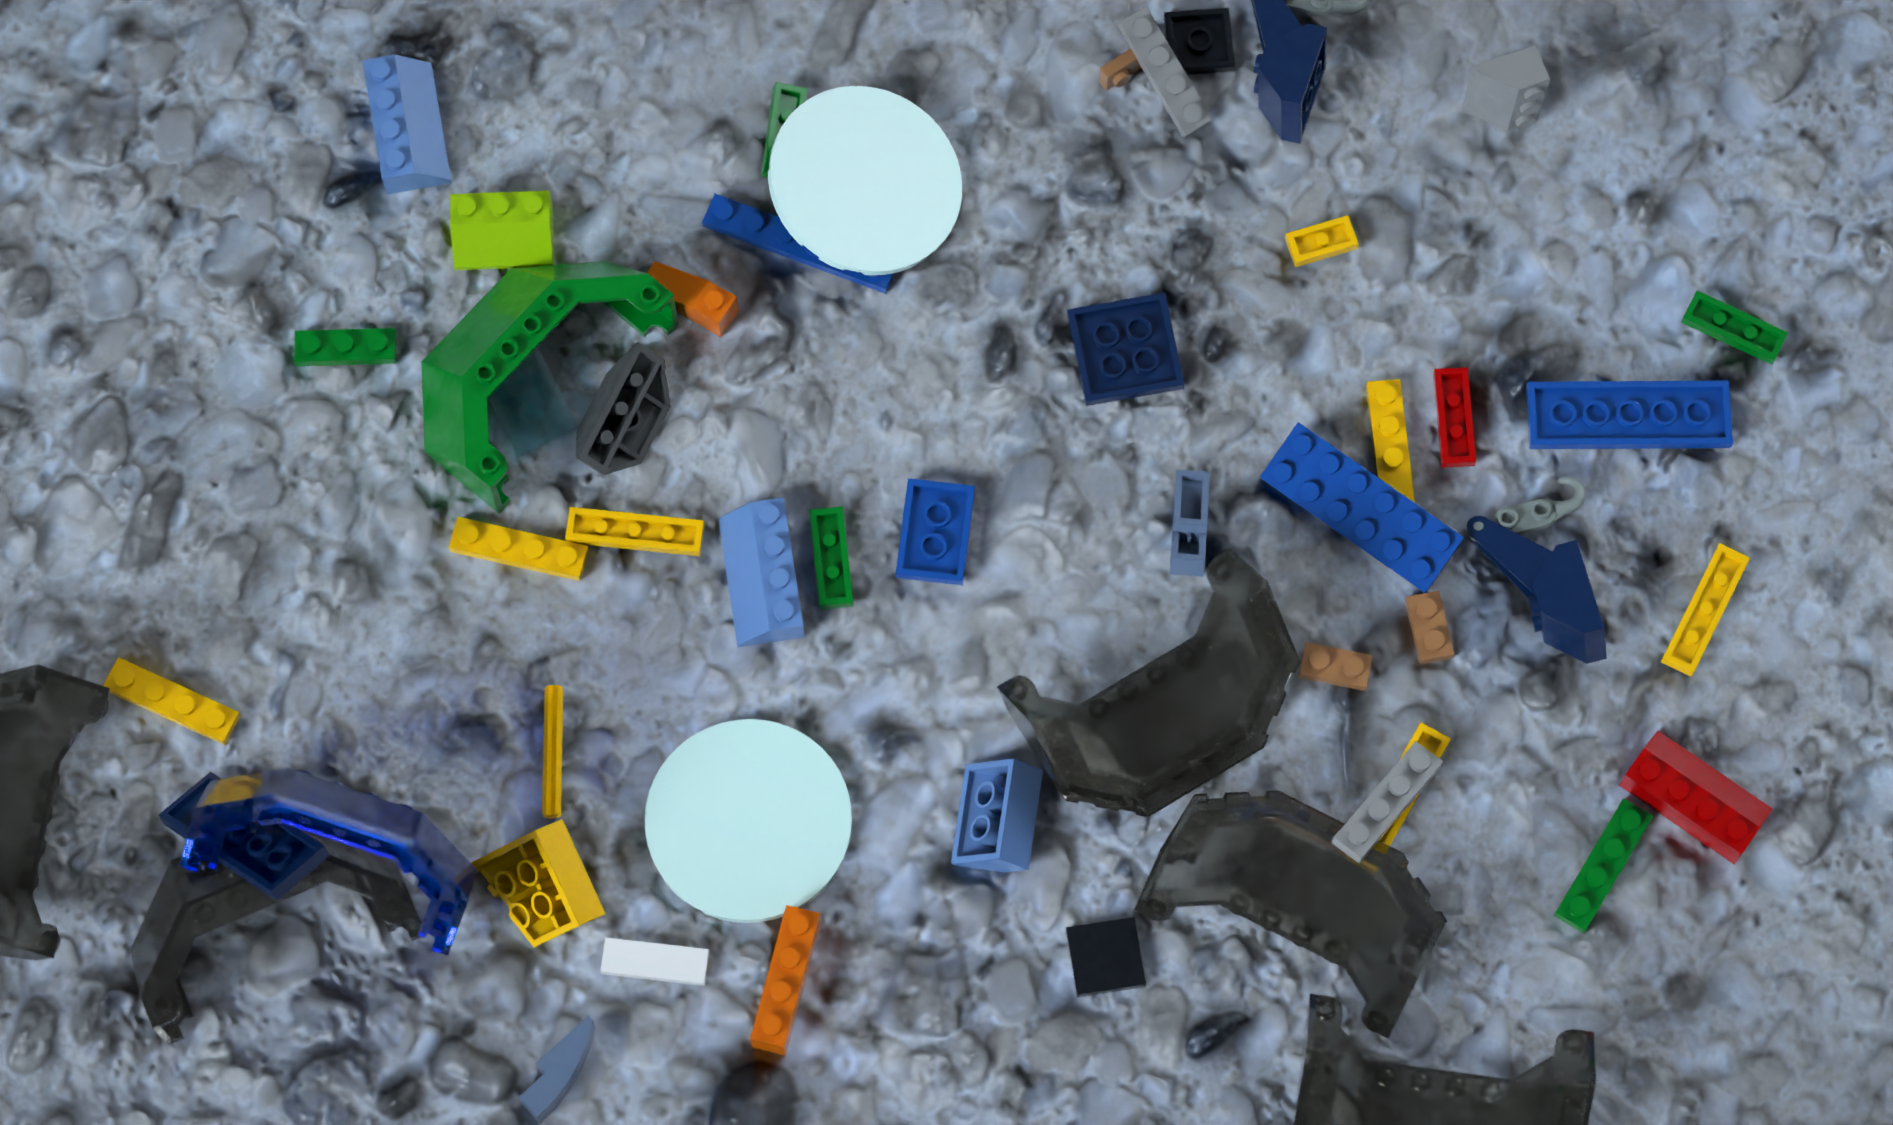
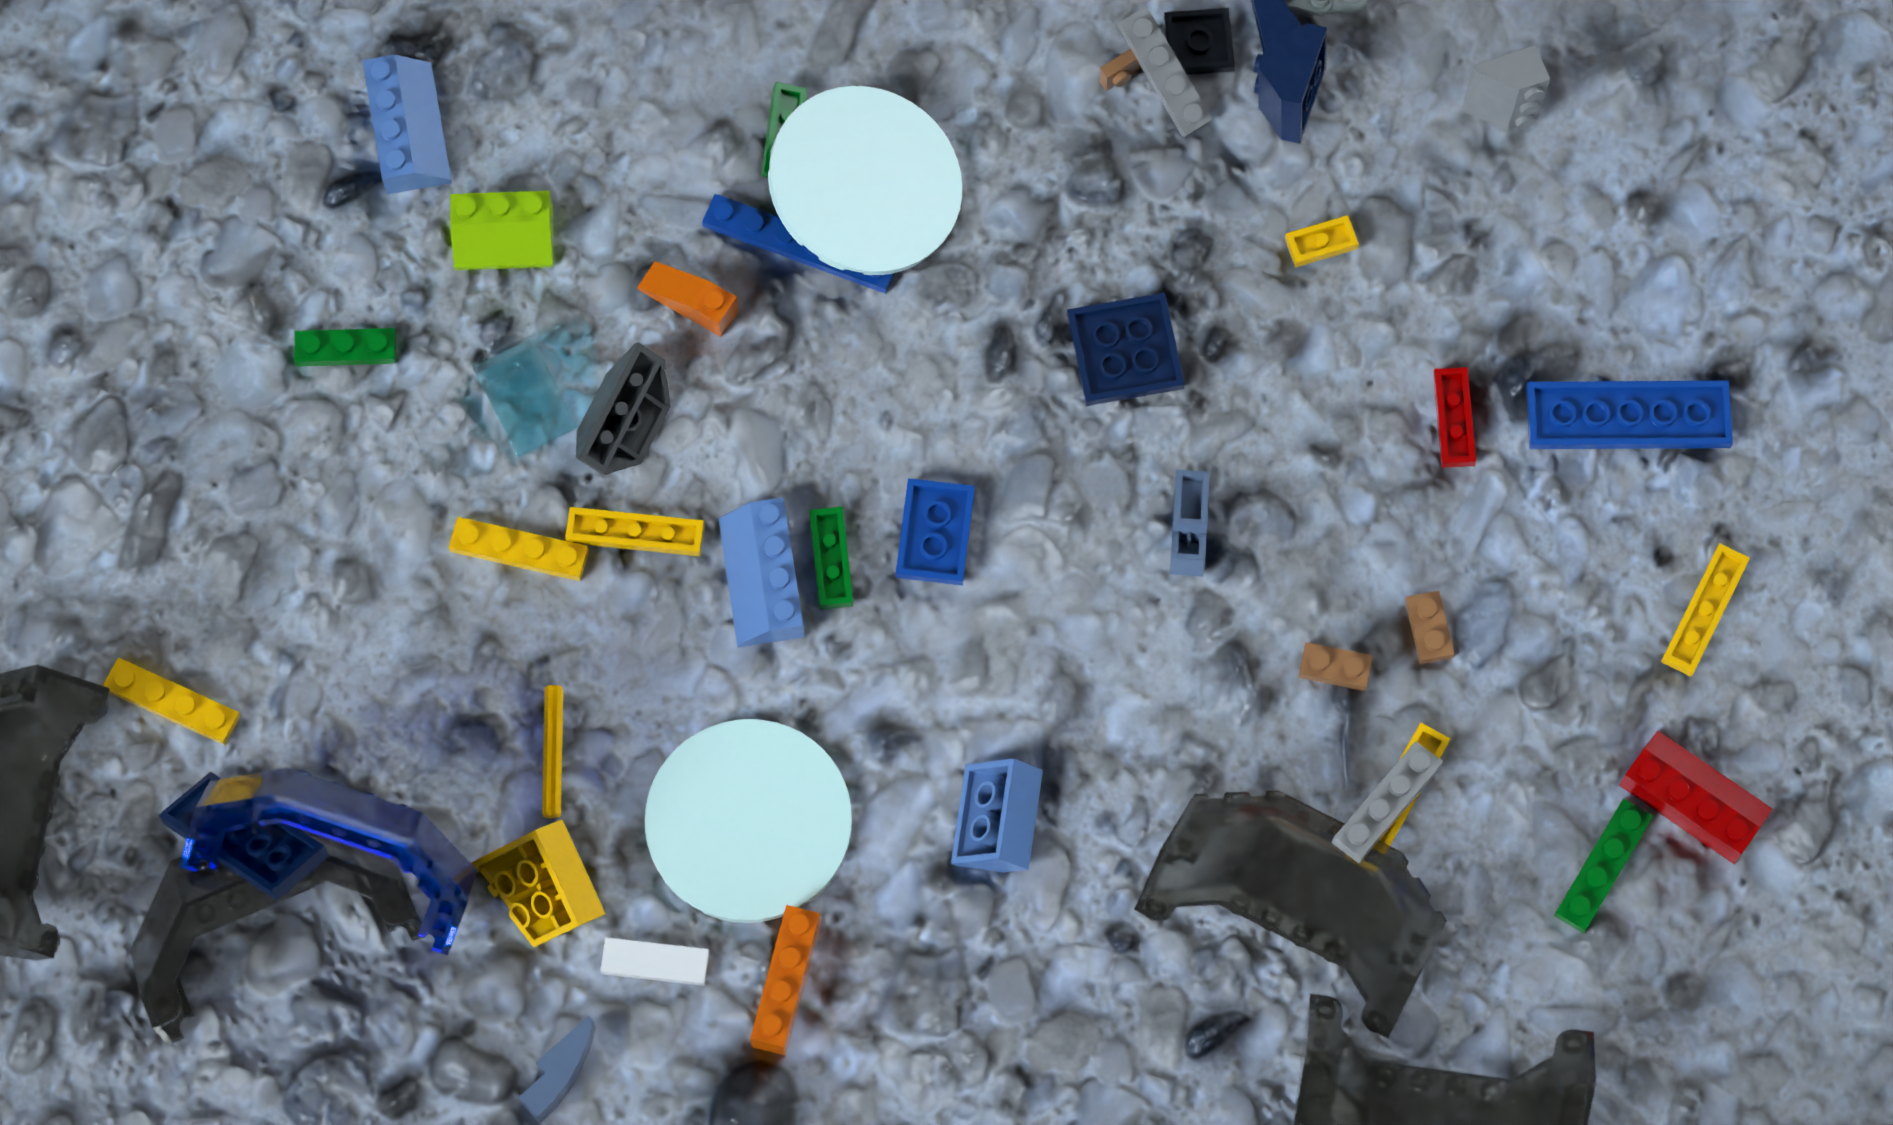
(499, 338): green windscreen -> none
(1105, 957): black tile -> none
(1175, 716): clear smoke windscreen -> none
(1362, 507): blue plate -> none
(1390, 435): yellow plate -> none
(1551, 580): dark blue slope -> none
(1734, 327): green plate -> none

